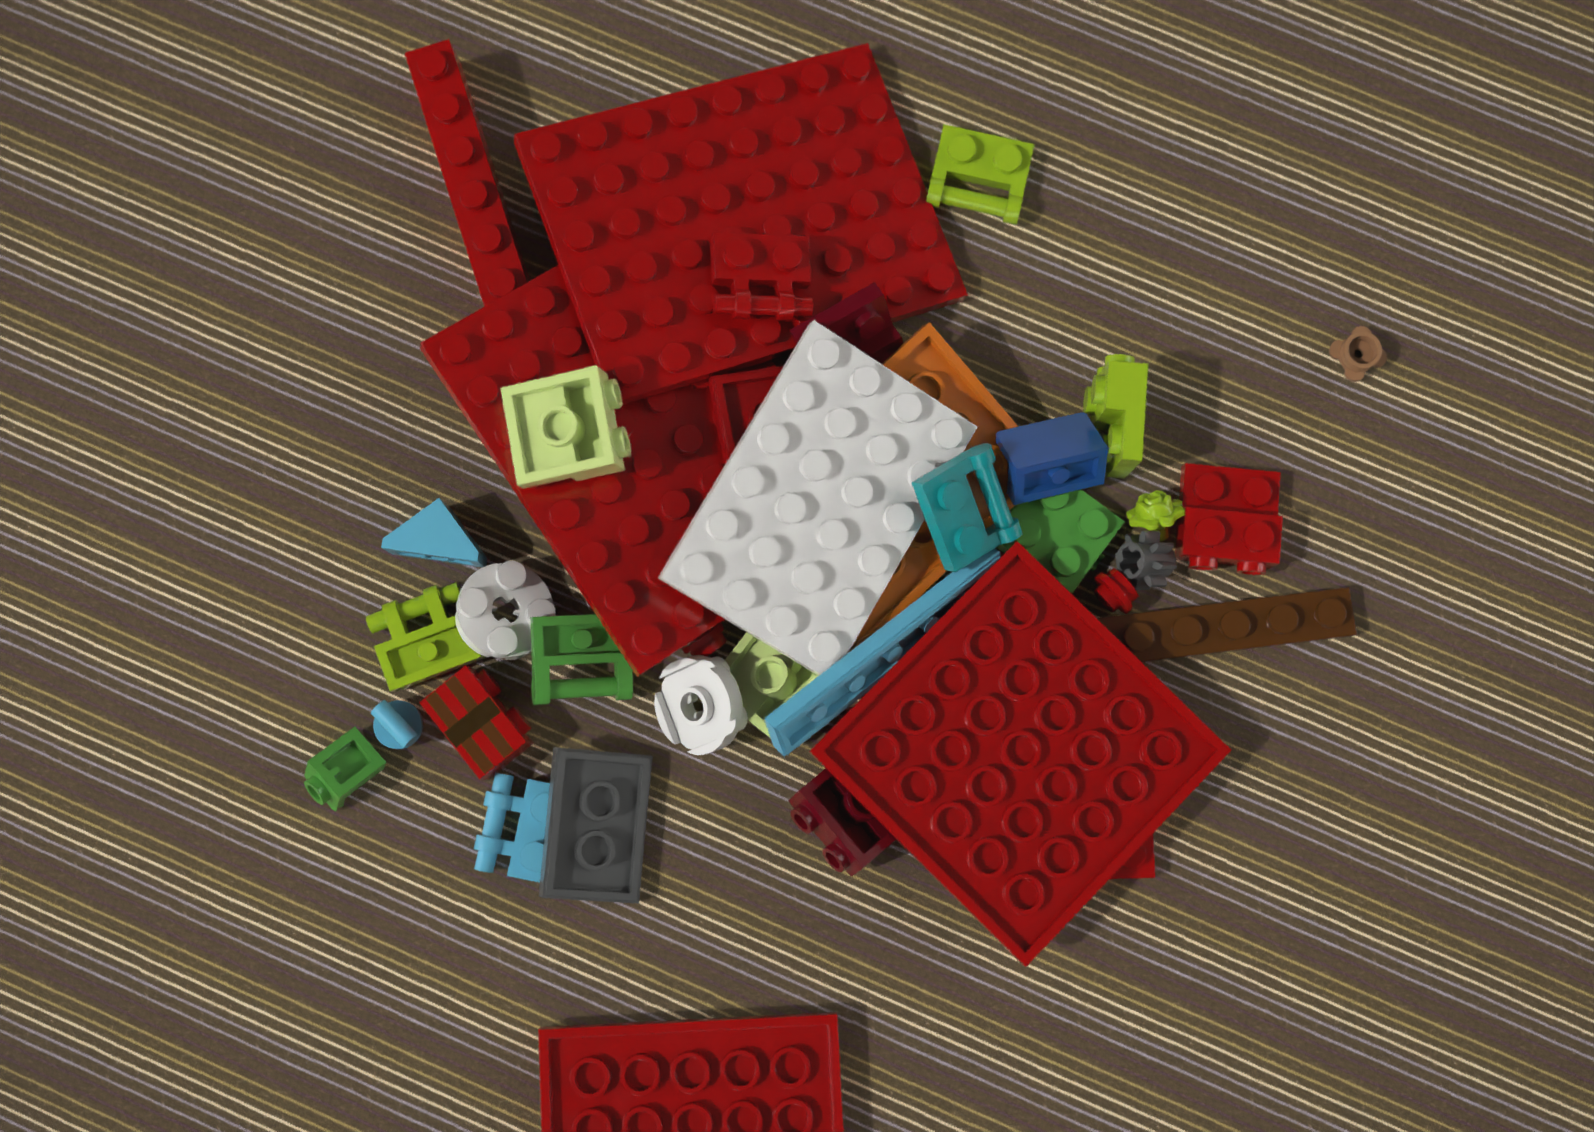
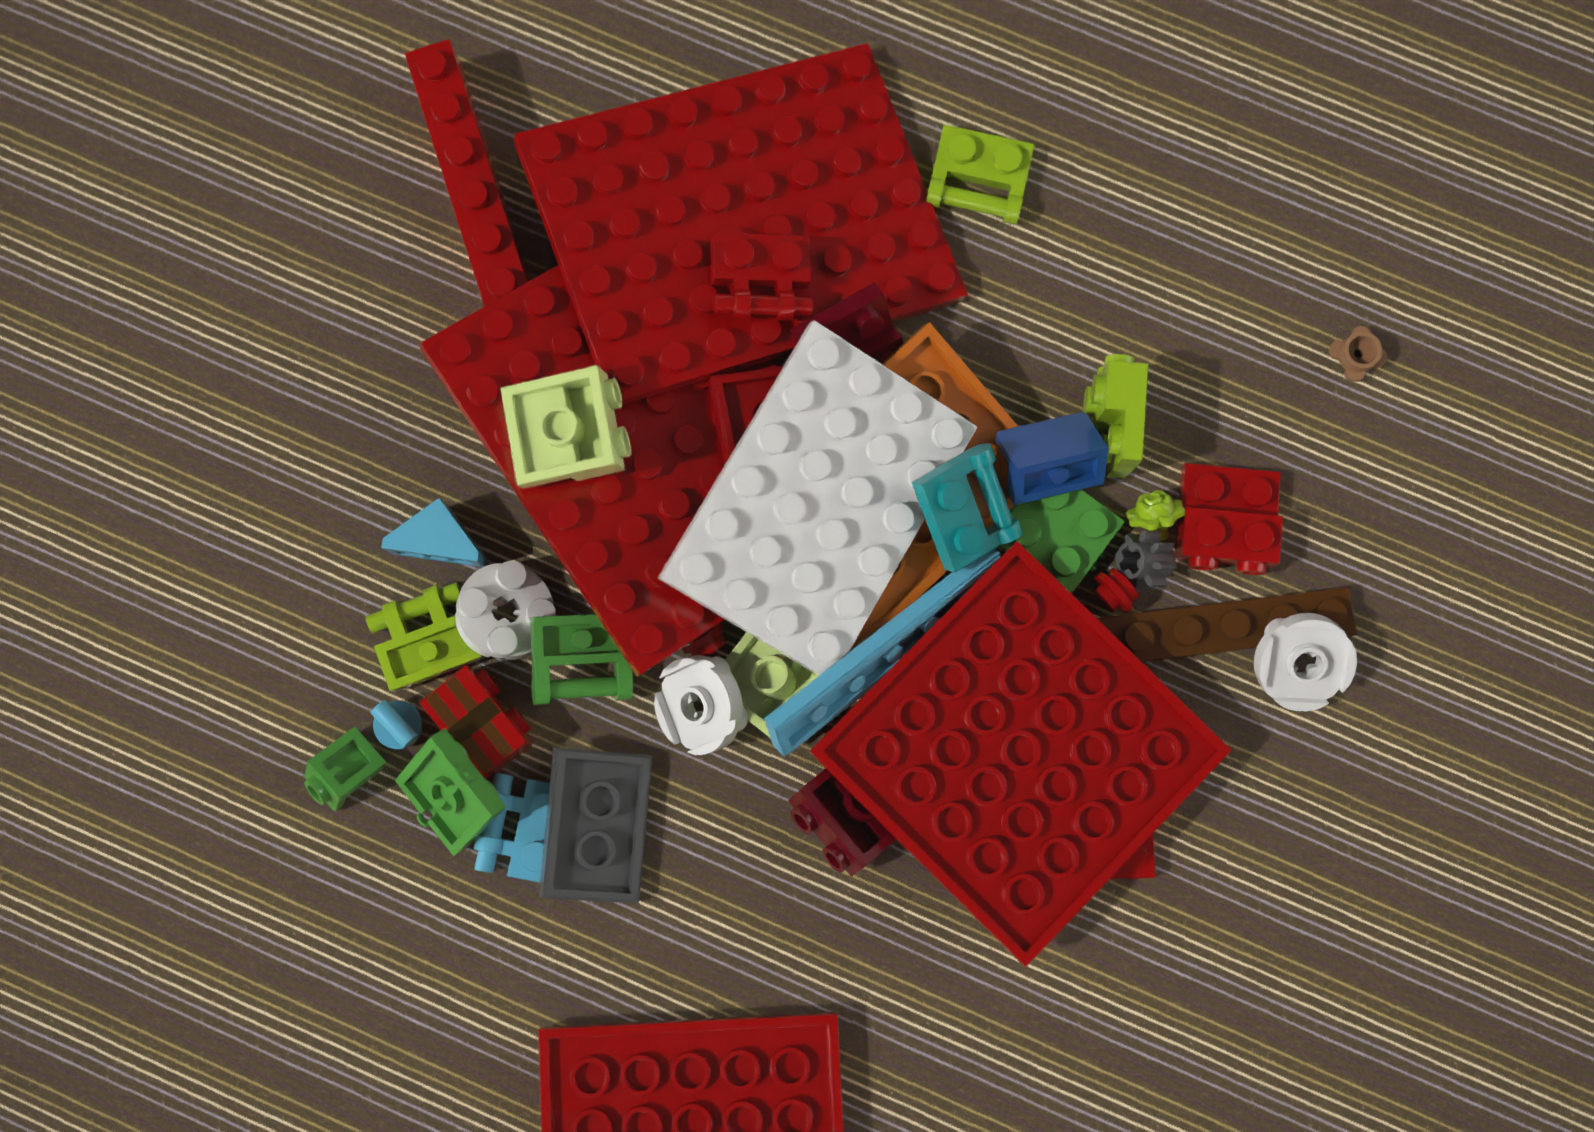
(452, 790): none -> bright green plate
(1289, 639): none -> white plate

